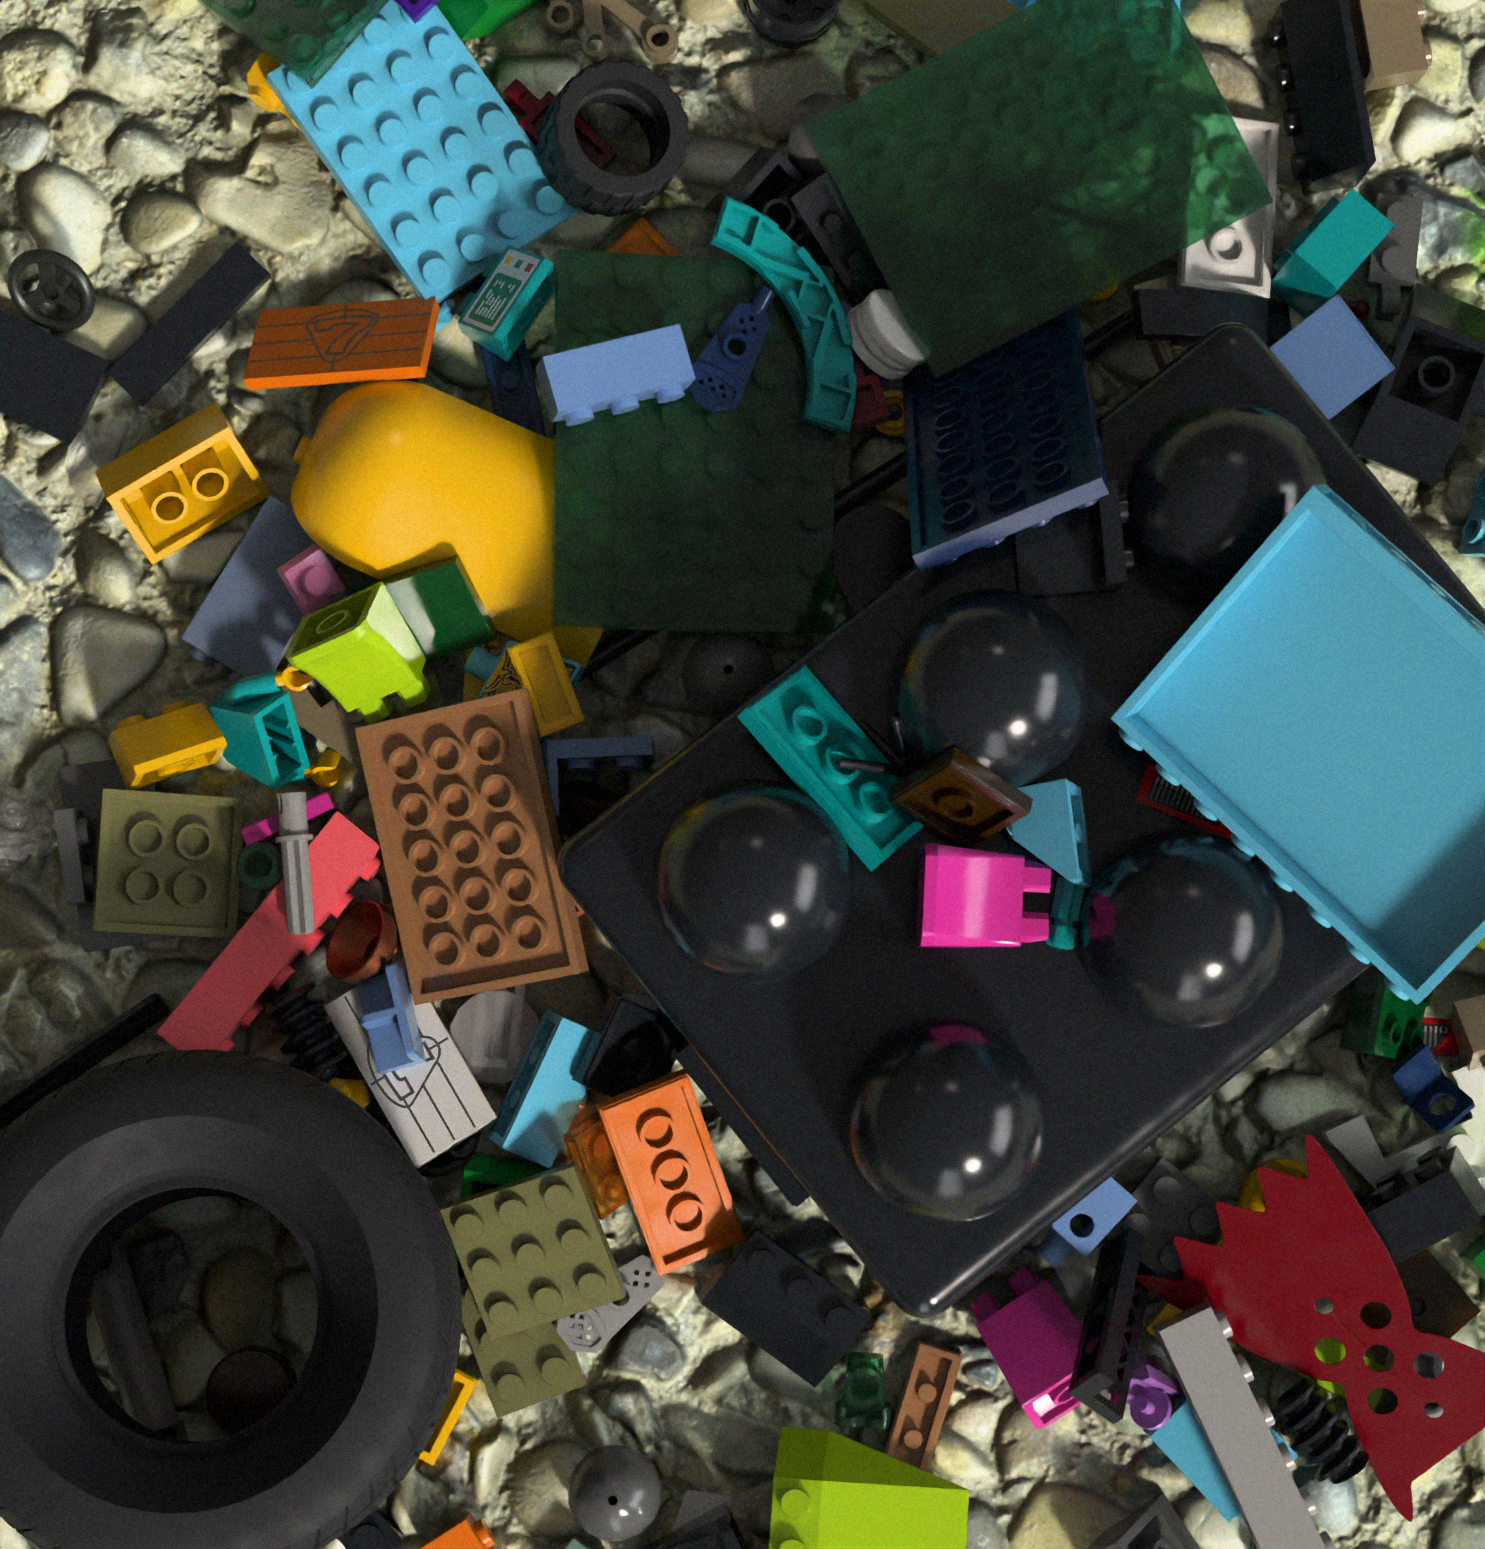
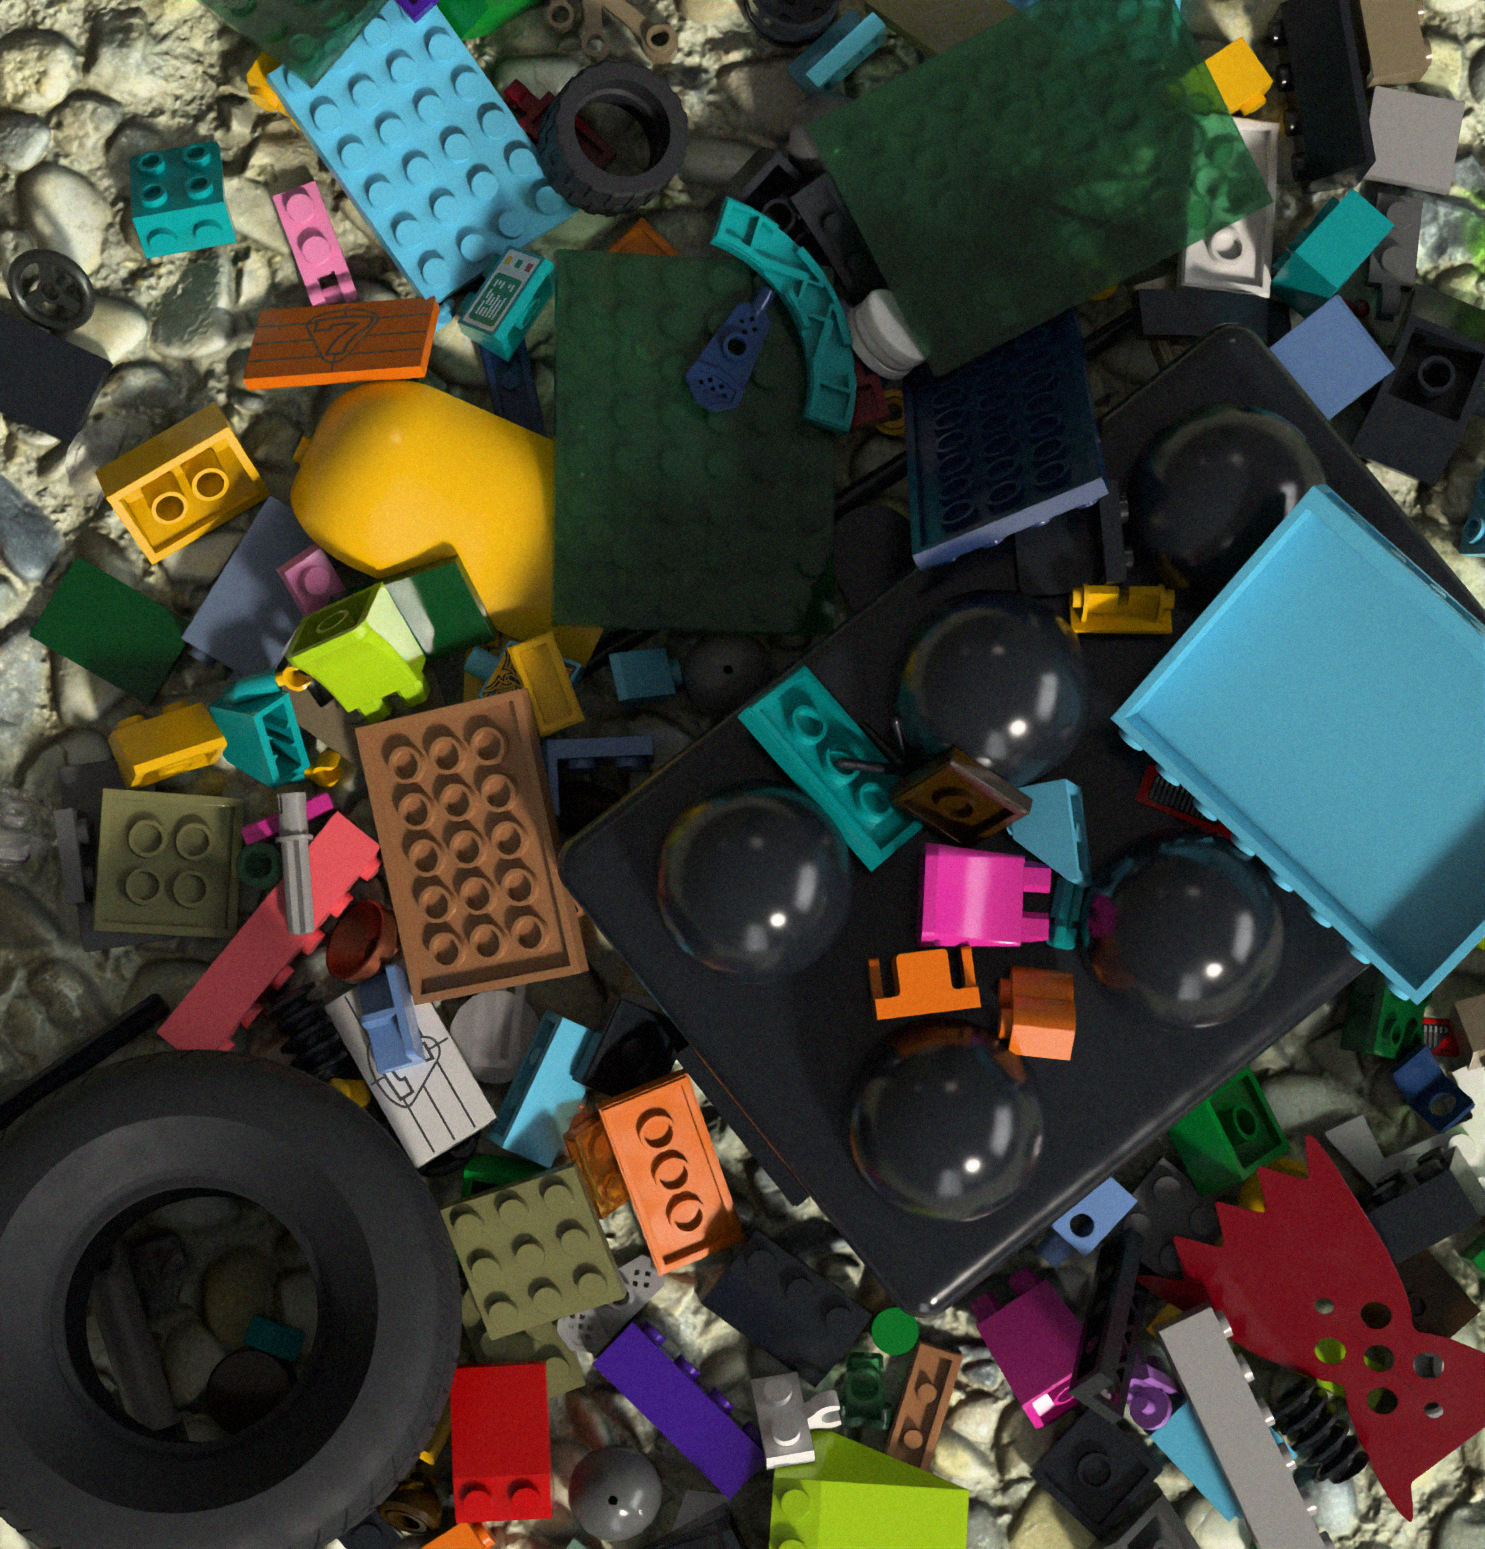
(112, 631): none -> dark green tile
(180, 200): none -> teal bracket
(189, 324): black tile -> none
(275, 1337): none -> teal piece
(315, 244): none -> bright pink plate
(414, 1506): none -> dark brown brick
(501, 1442): none -> red slope
(615, 375): medium blue brick -> none
(645, 677): none -> medium azure slope
(682, 1407): none -> dark purple brick
(787, 1419): none -> white plate
(837, 52): none -> medium azure bracket
(894, 1331): none -> green tile
(923, 984): none -> orange panel
(1037, 1012): none -> orange brick
(1095, 1471): none -> black plate
(1121, 611): none -> yellow hinge
(1229, 1135): none -> green slope
(1240, 77): none -> yellow slope
(1414, 139): none -> light grey tile

